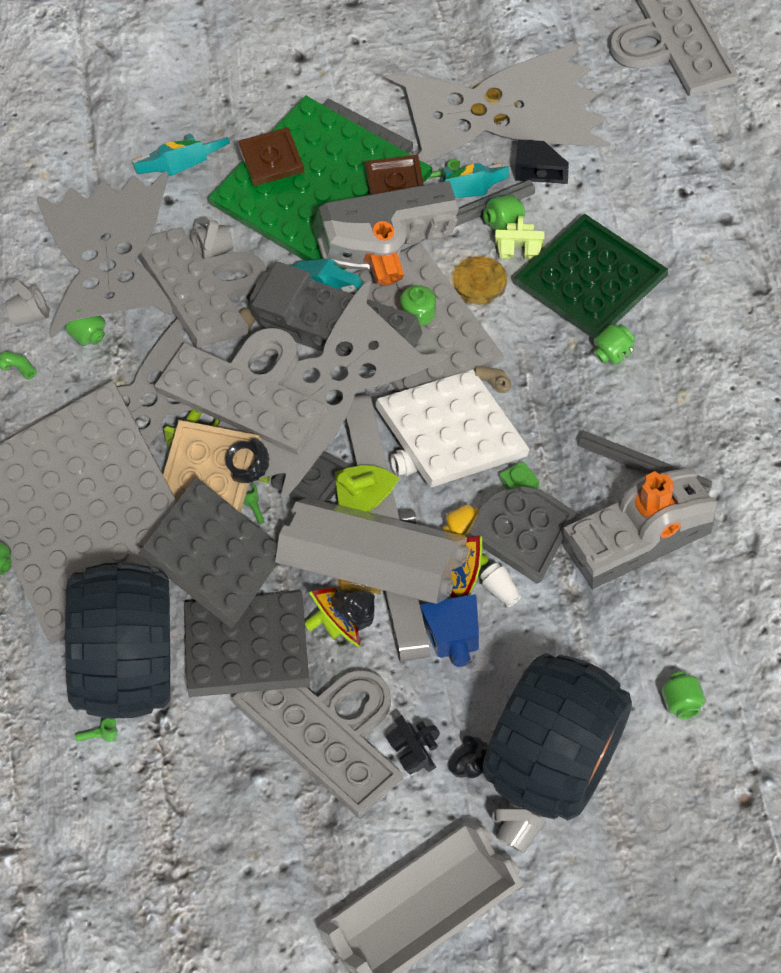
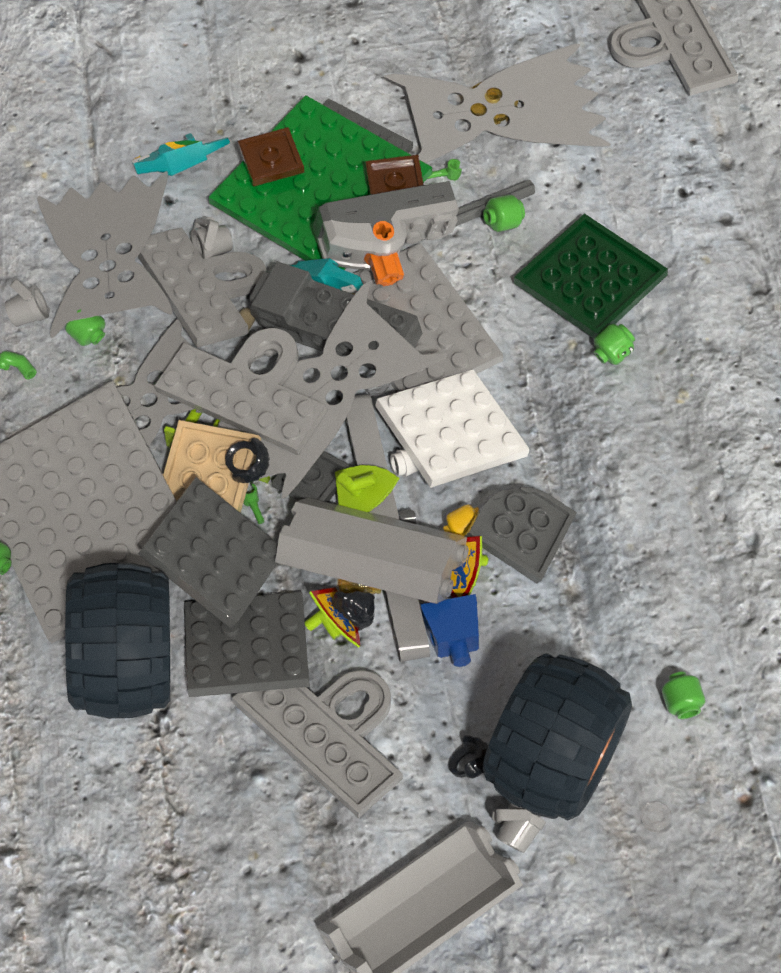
(100, 732): bright green hand -> none
(406, 735): black hips -> none
(419, 302): bright green head -> none
(475, 178): teal animal -> none
(480, 280): clear yellow plate -> none
(481, 665): clear plate -> none
(496, 377): dark tan arm -> none
(500, 584): white cone -> none
(518, 477): bright green plate -> none
(519, 236): yellowish green hips -> none
(540, 163): black slope -> none
(630, 457): dark grey axle -> none
(649, 522): light grey piece -> none

